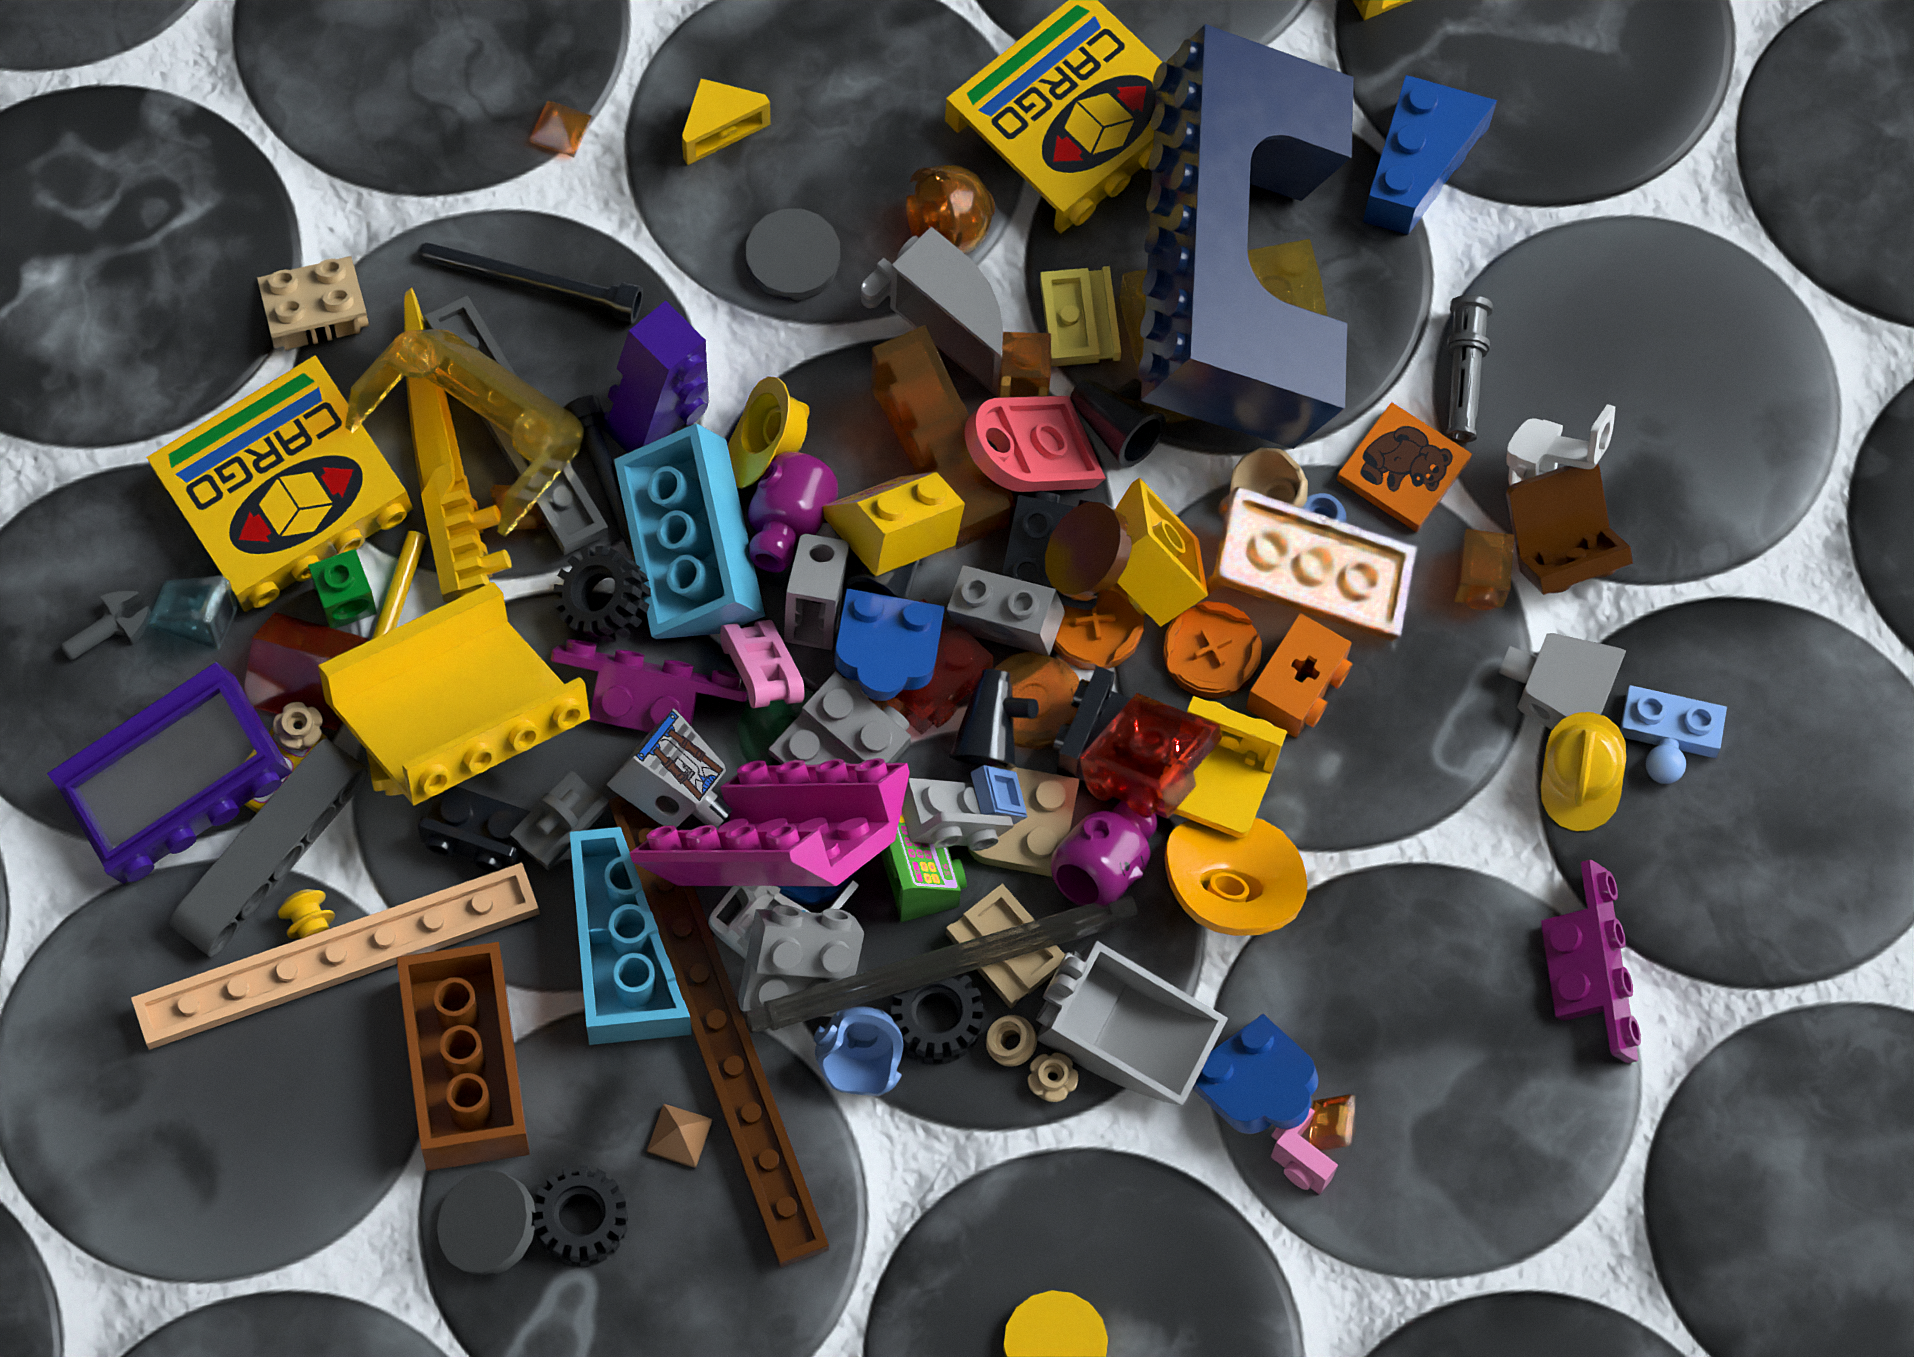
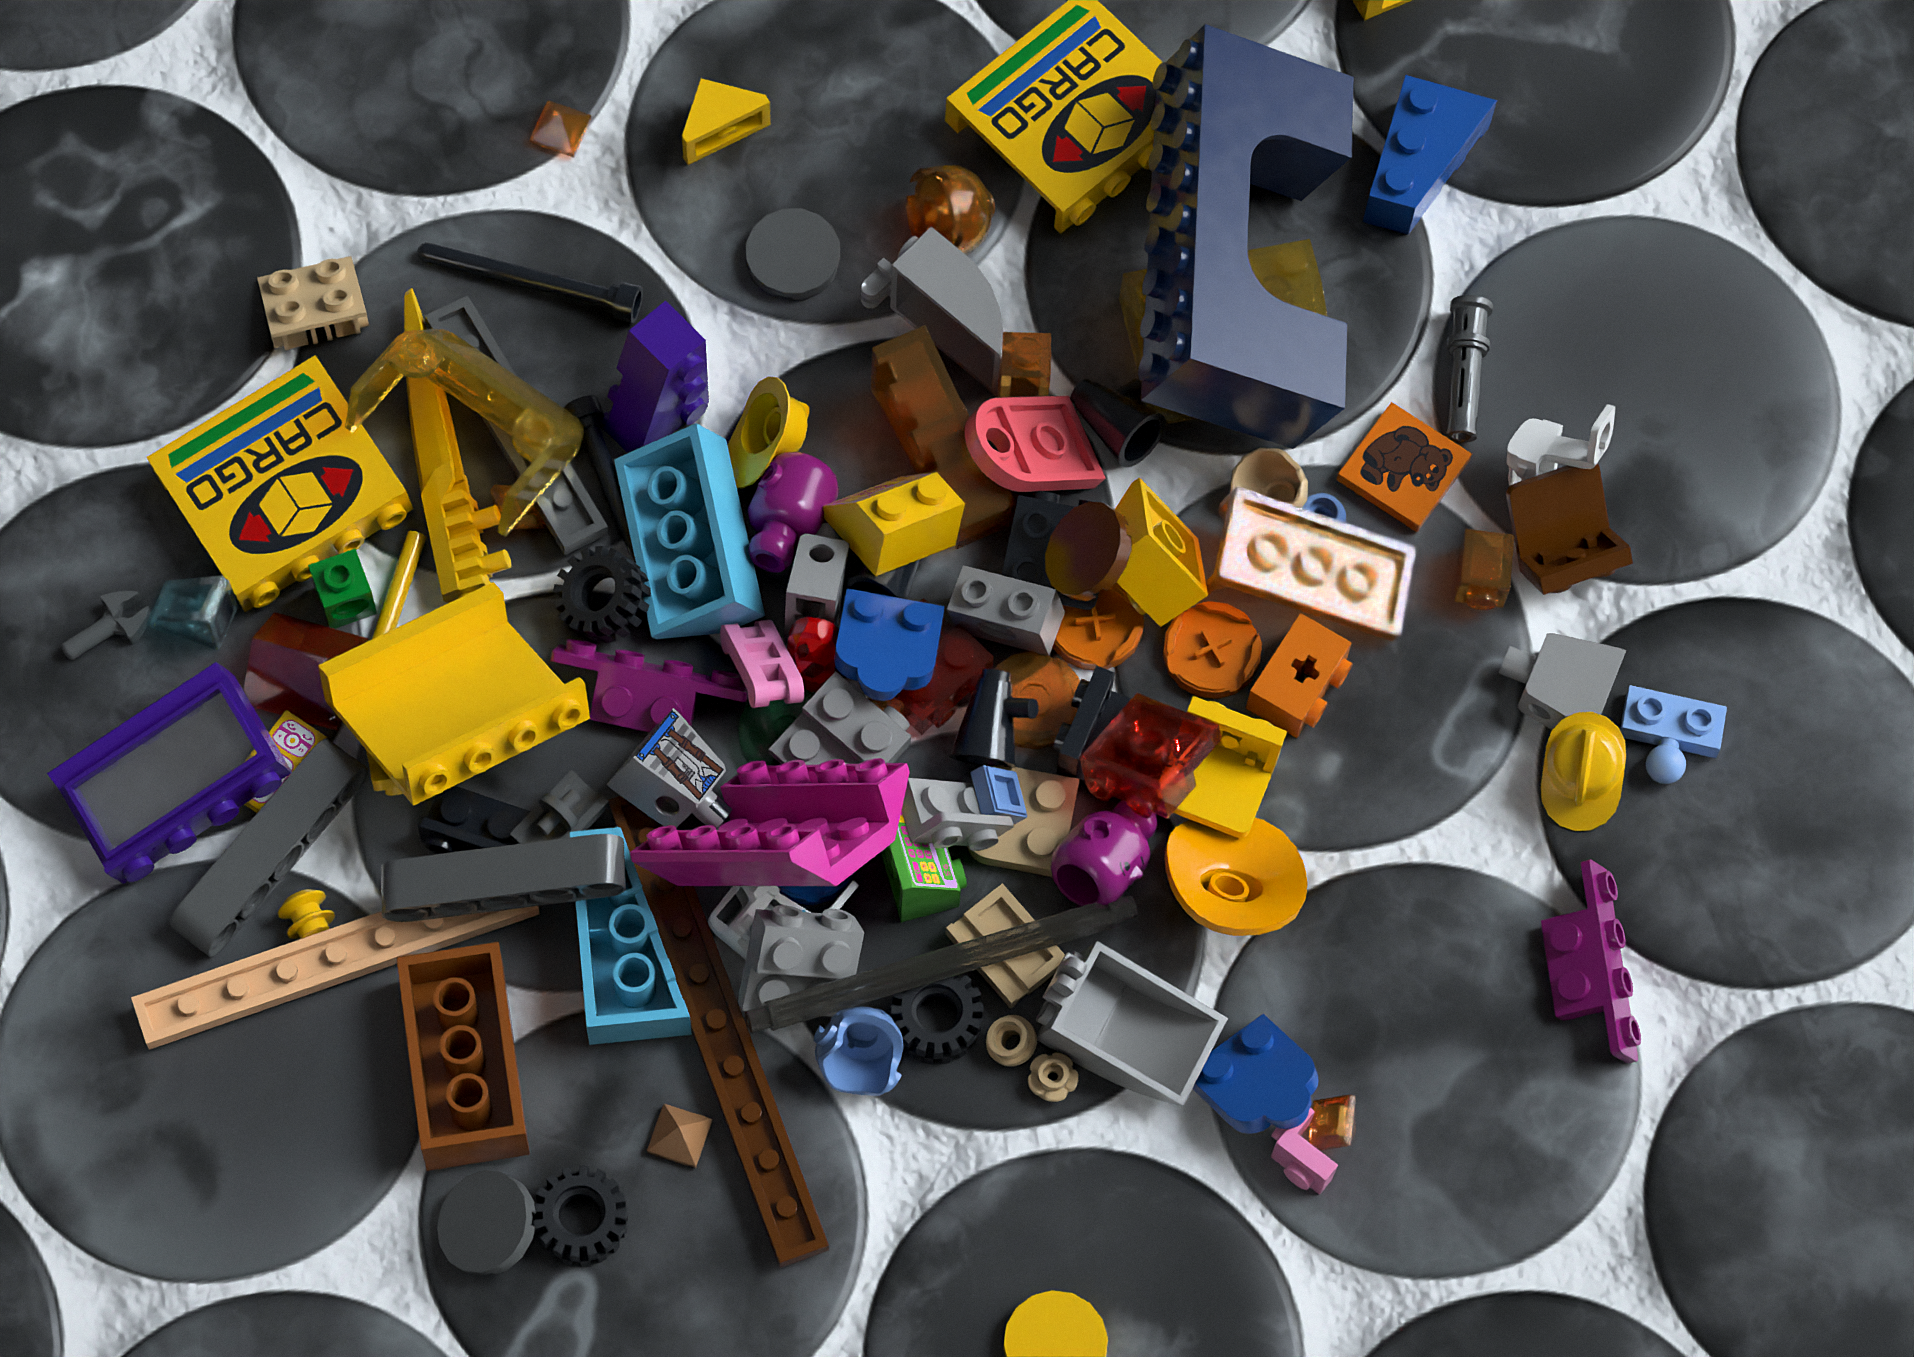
(298, 738): tan plate -> none
(503, 878): none -> dark grey beam
(813, 650): none -> red rock
(1080, 316): light yellow plate -> none

